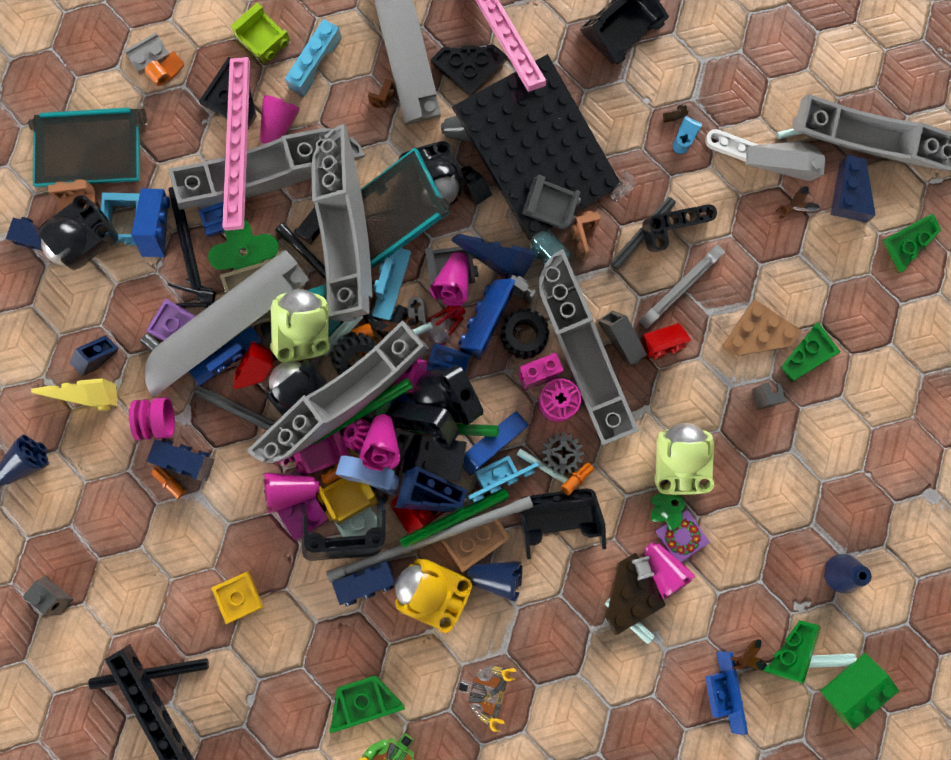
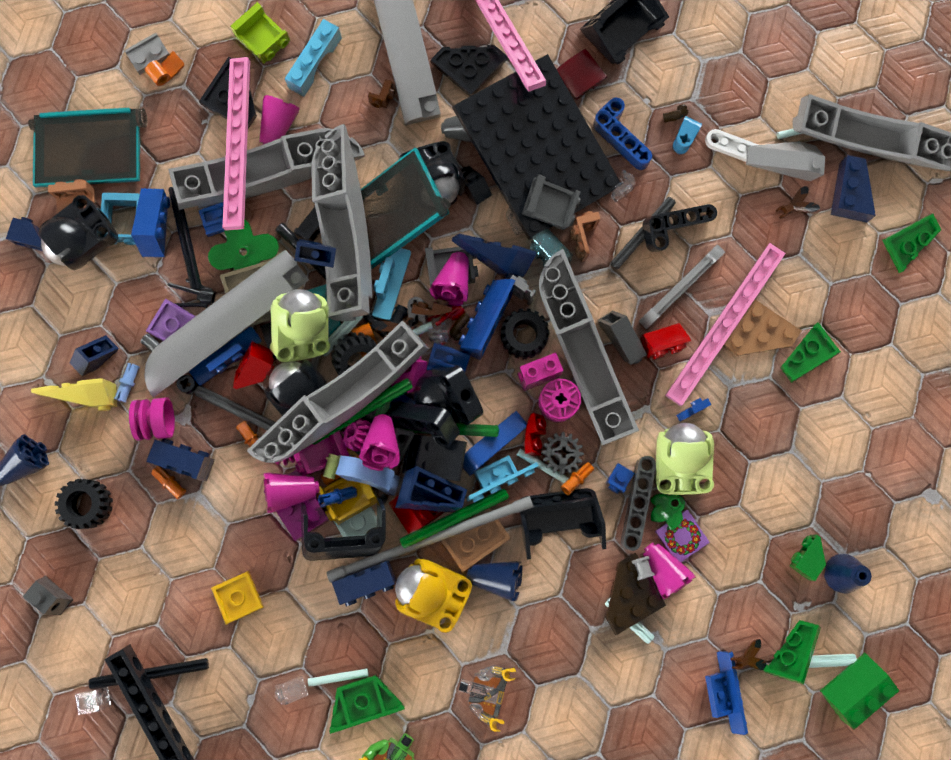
(68, 504): none -> black tyre
(93, 701): none -> clear bracket
(126, 382): none -> light blue pin
(187, 379): none -> black bush
(247, 433): none -> orange axle
(291, 691): none -> clear bracket
(315, 253): none -> dark blue slope
(331, 466): none -> yellowish green pin
(337, 496): none -> blue axle
(338, 677): none -> light aqua bar
(438, 308): none -> reddish brown slope
(458, 325): none -> dark brown arm
(535, 428): none -> red slope
(581, 73): none -> dark red slope
(619, 479): none -> blue bracket
(626, 137): none -> blue beam
(644, 495): none -> dark grey beam
(697, 406): none -> blue plate
(725, 324): none -> bright pink plate
(765, 398): dark grey hinge -> none
(810, 558): none -> green slope

